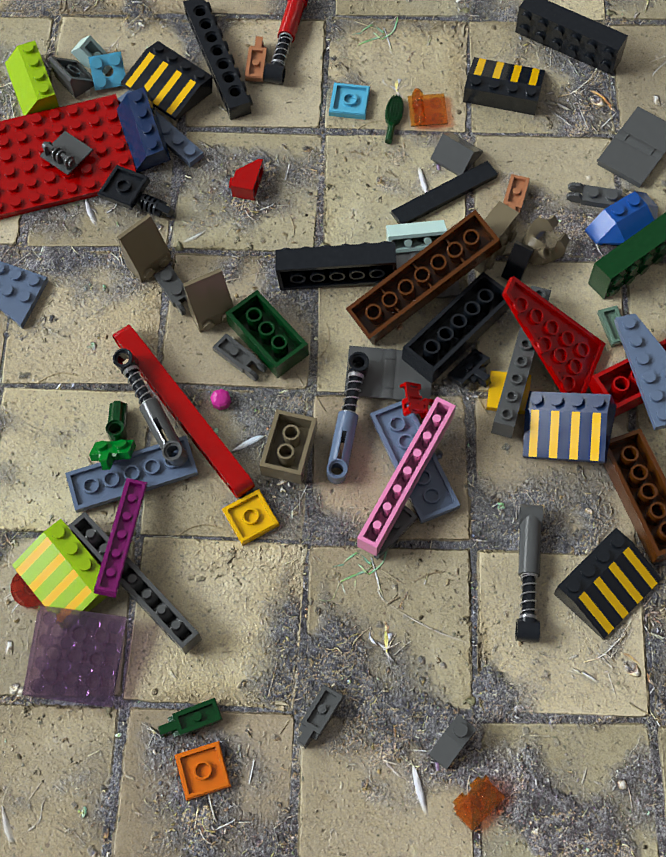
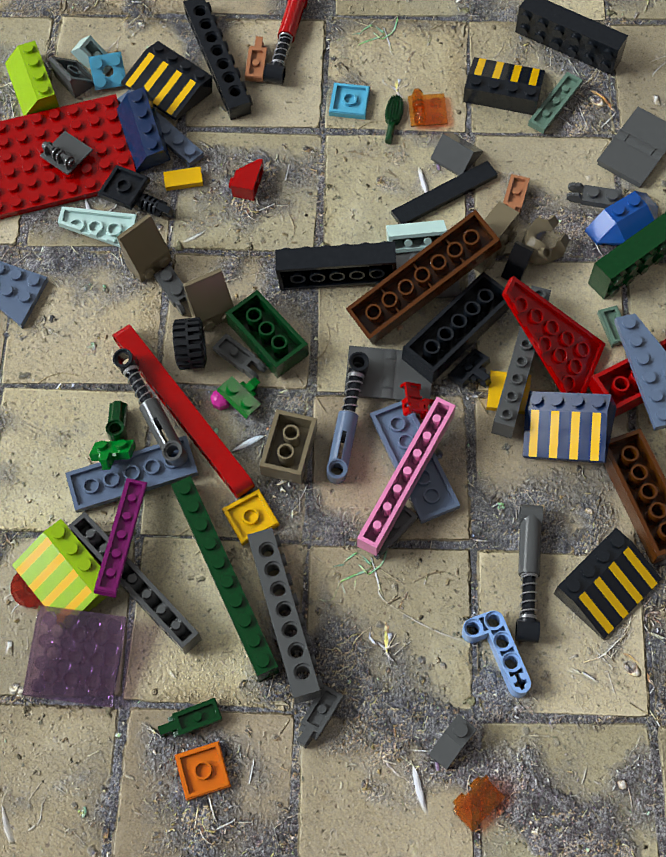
(96, 223): none -> light aqua wing
(183, 178): none -> yellow tile
(189, 343): none -> black tyre
(225, 579): none -> dark green brick
(241, 395): none -> green hinge
(301, 688): none -> dark grey brick
(501, 655): none -> light blue beam
(555, 102): none -> sand green plate

